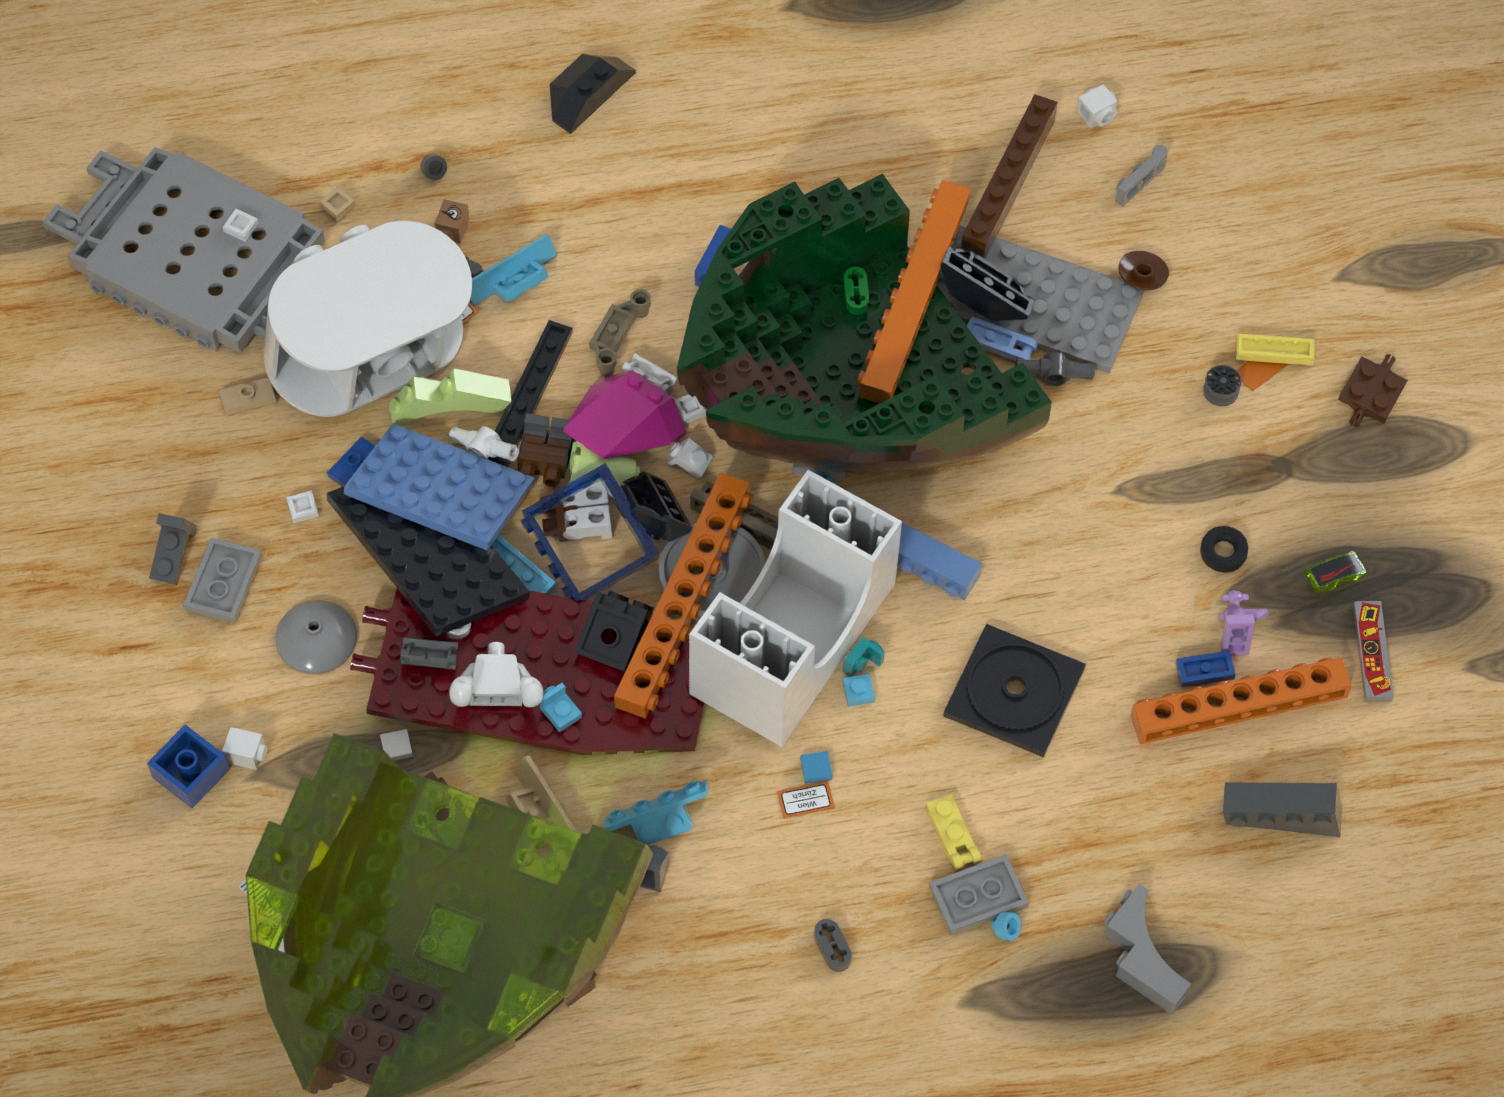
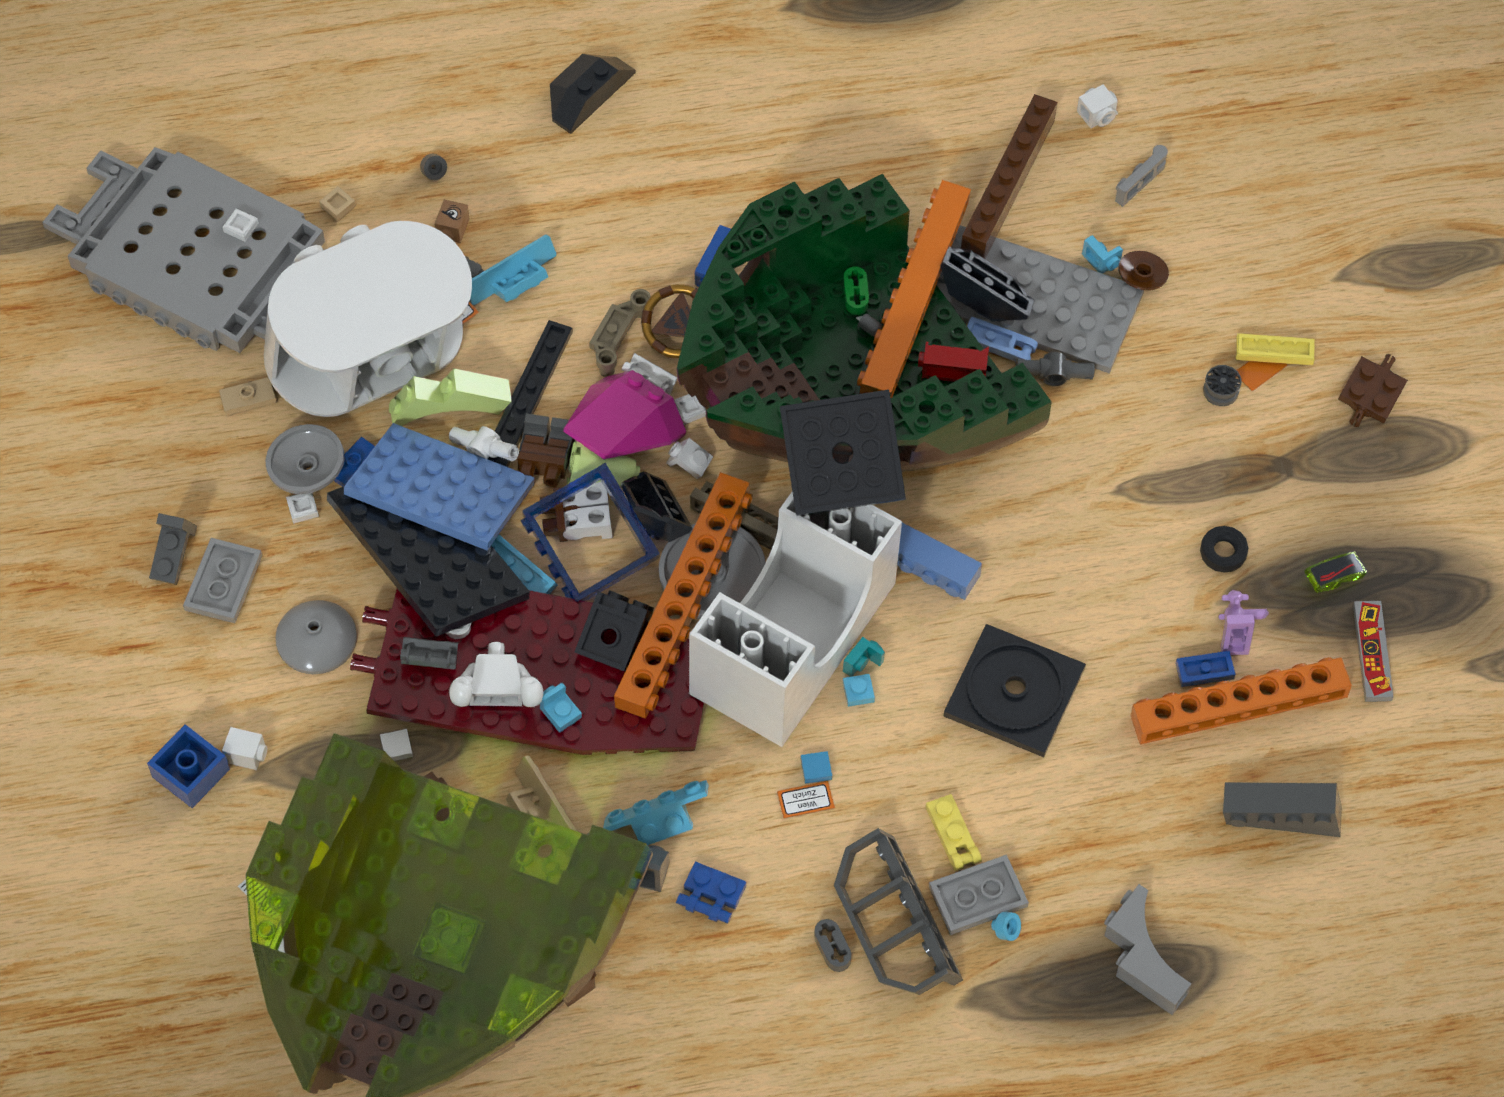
(304, 448): none -> light grey dish
(672, 322): none -> piece
(715, 886): none -> blue plate
(855, 420): none -> black piece
(869, 324): none -> dark grey piece
(911, 898): none -> dark grey plate
(951, 362): none -> red window
(1098, 257): none -> medium azure bracket

